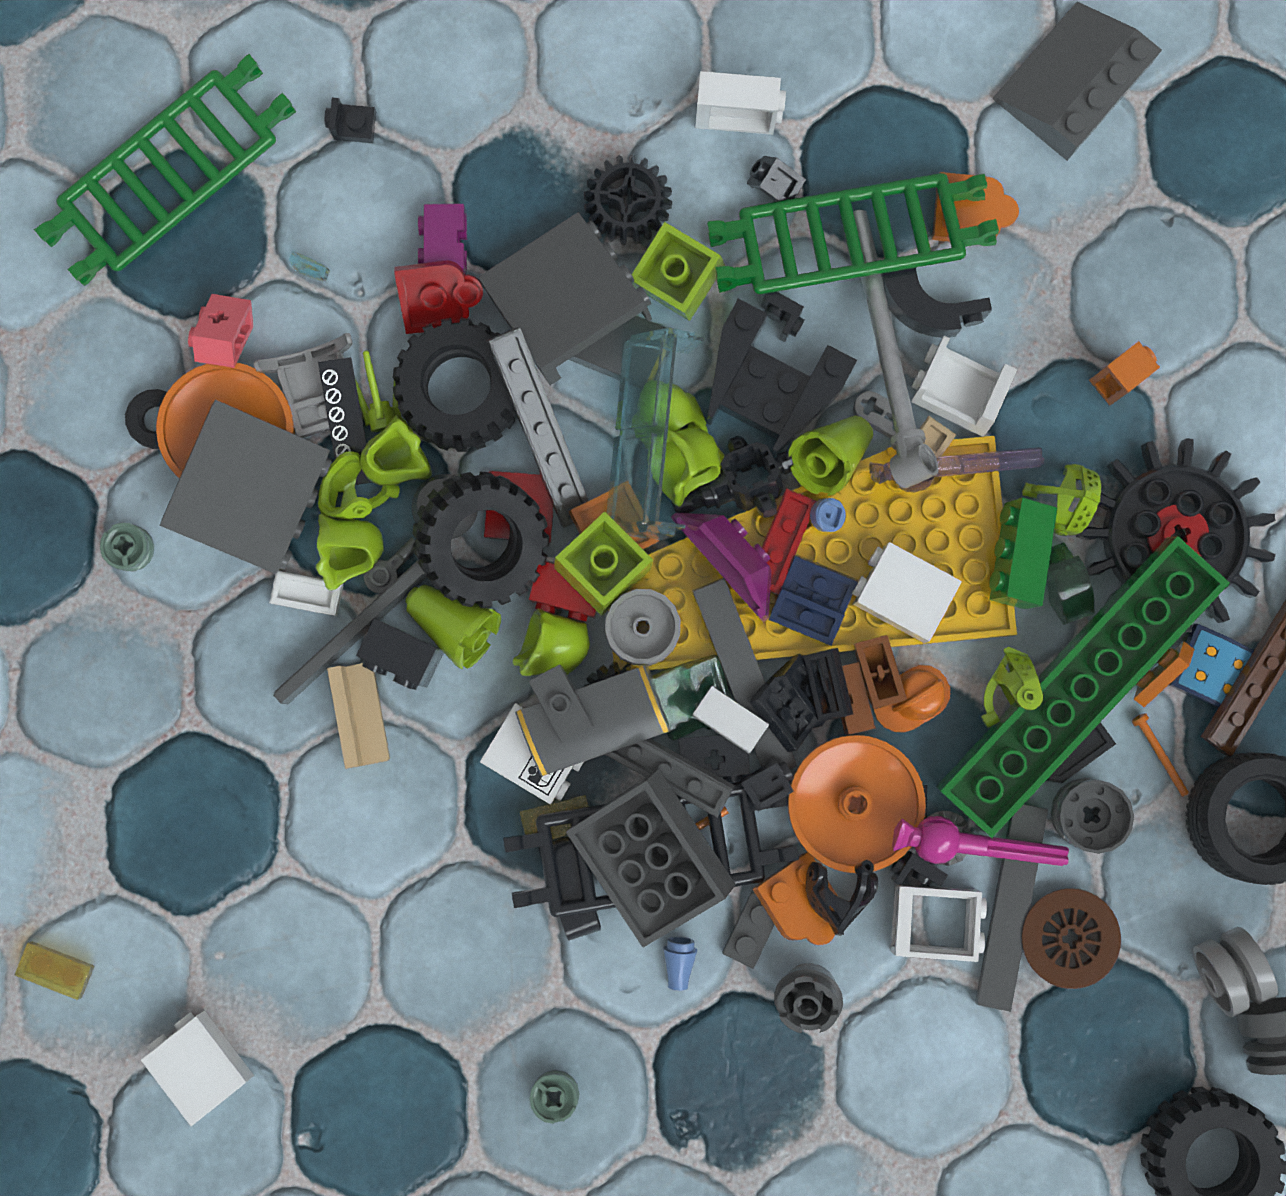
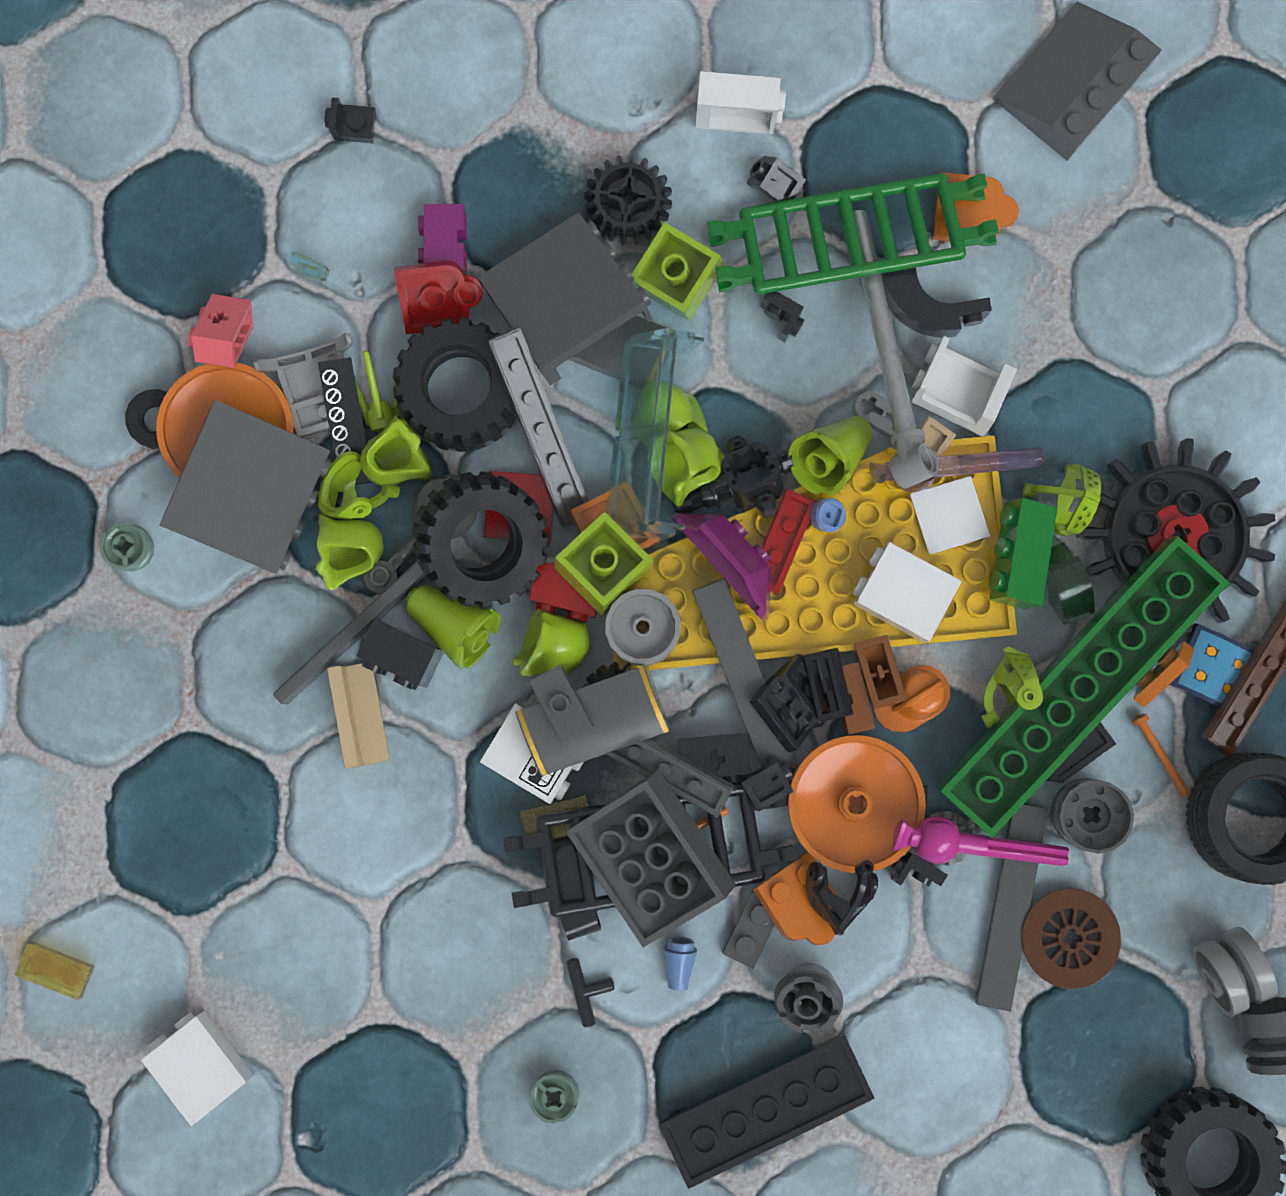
(86, 269): green bar -> none
(305, 593): white tile -> none
(584, 991): none -> black piece
(683, 690): clear green slope -> none
(730, 720): white tile -> none
(766, 1110): none -> black plate
(767, 390): black wedge -> none
(813, 599): dark blue slope -> none
(902, 915): white window -> none
(950, 515): none -> white sticker
(1125, 373): orange brick -> none

